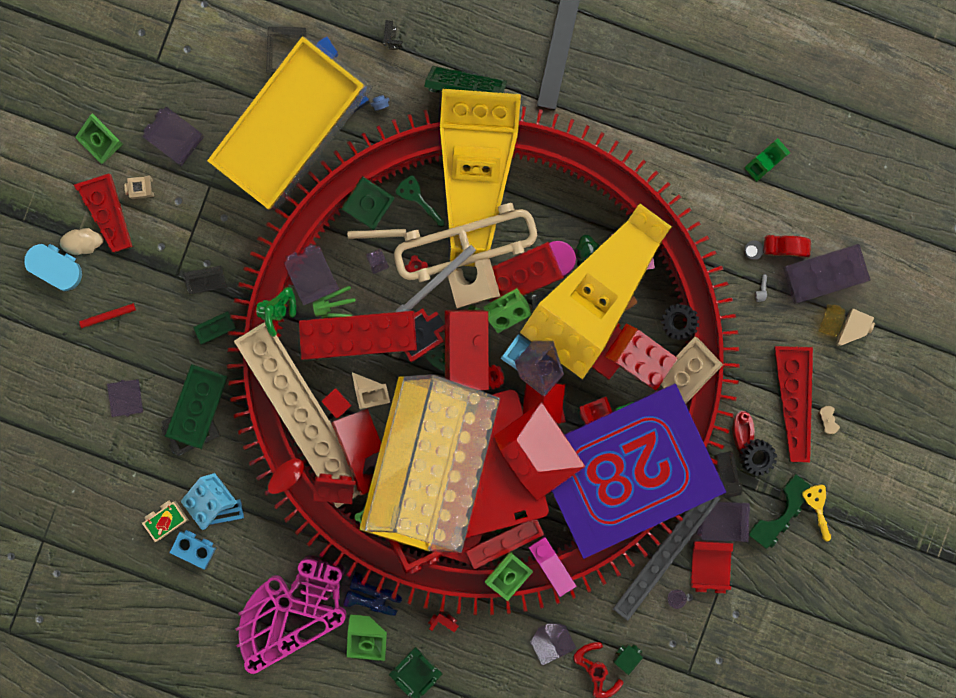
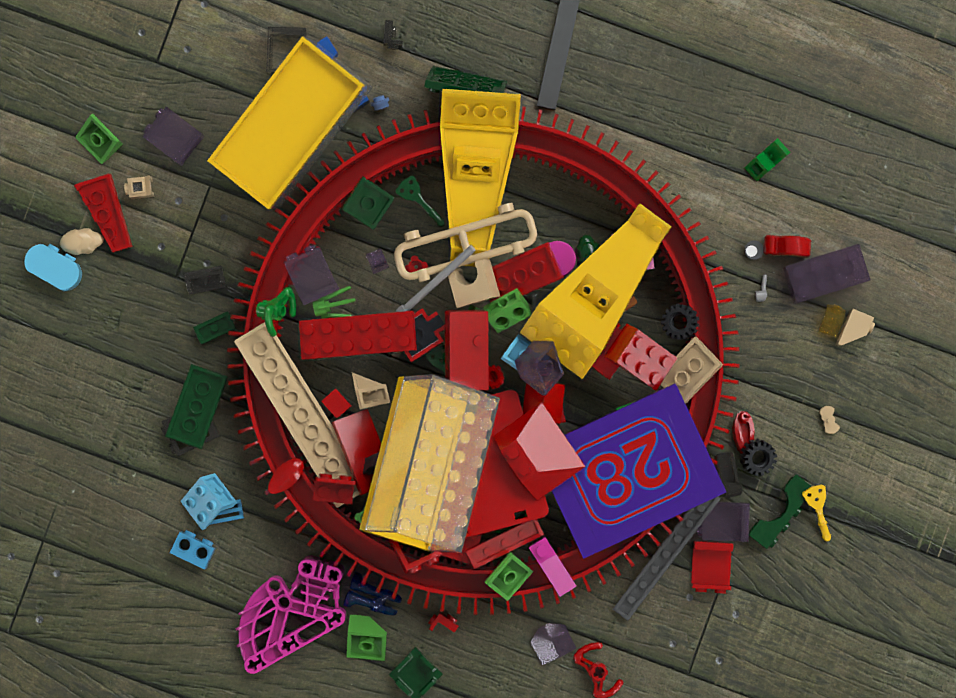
(107, 315): red bar -> none
(125, 398): clear purple piece -> none
(165, 520): brick -> none
(376, 233): tan bar -> none
(595, 410): red bracket -> none
(628, 658): dark green brick -> none
(677, 598): clear purple plate -> none
(795, 385): red wing -> none

